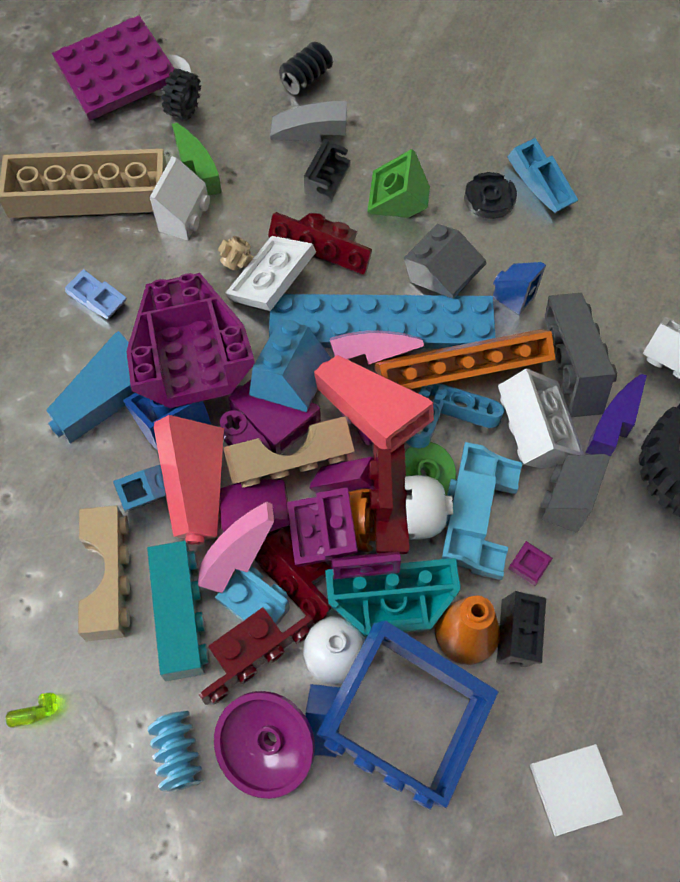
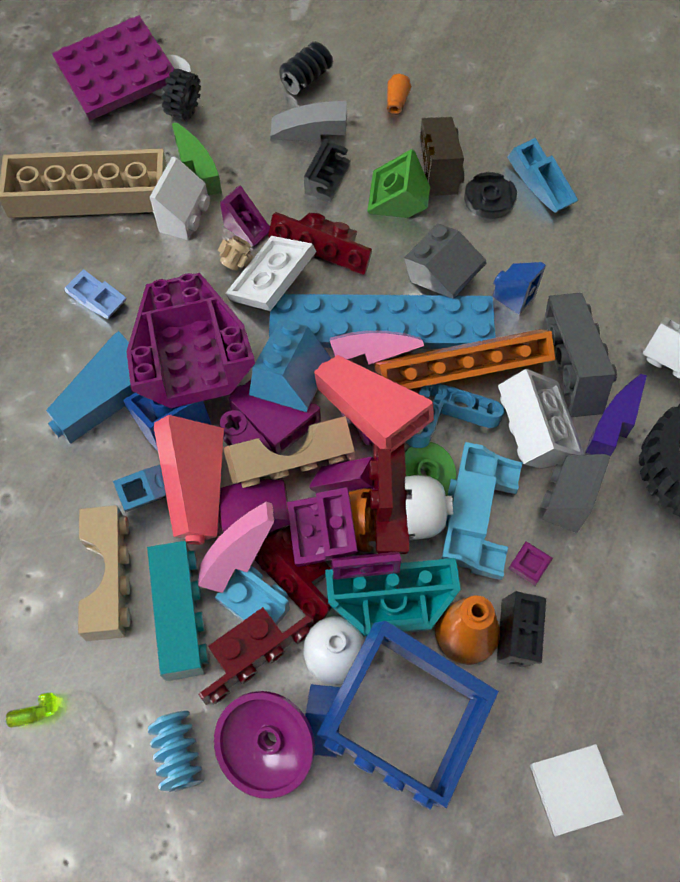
(243, 217): none -> magenta slope
(397, 92): none -> orange cone
(441, 155): none -> dark brown wedge

